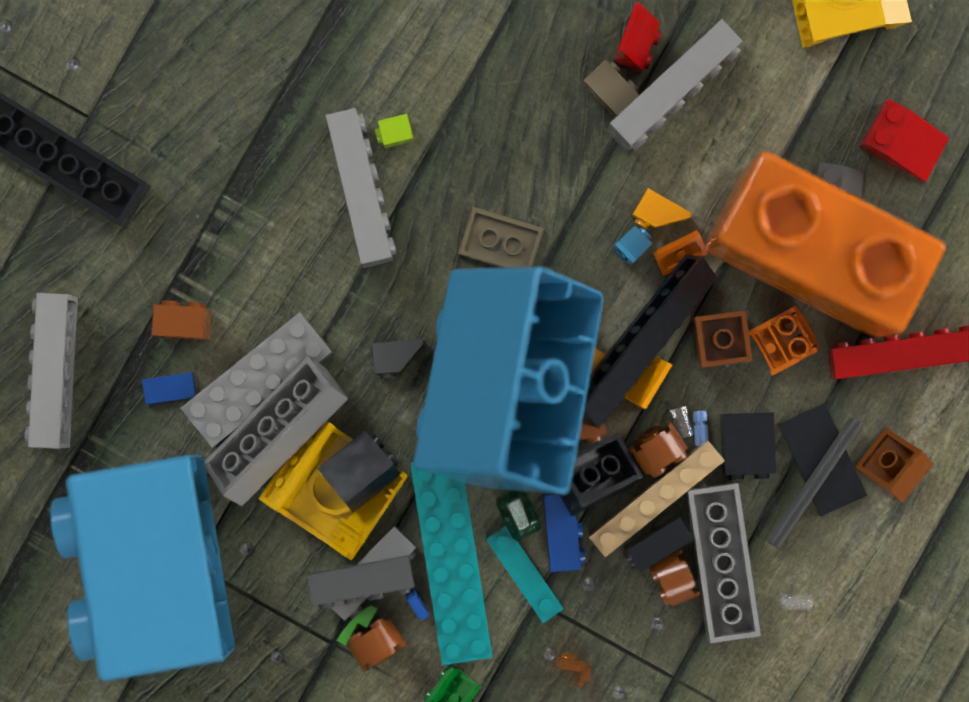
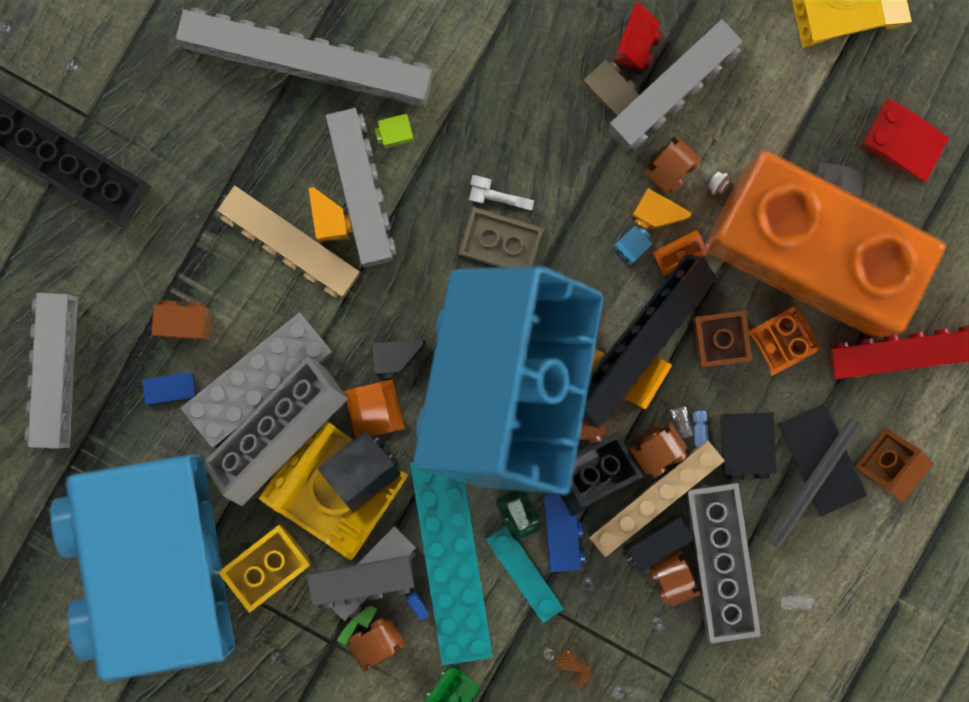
(265, 567): none -> yellow brick
(289, 242): none -> tan brick
(304, 57): none -> light grey brick
(329, 218): none -> light orange slope
(375, 409): none -> orange slope
(481, 191): none -> white brick
(671, 165): none -> dark orange brick
(719, 183): none -> white plate

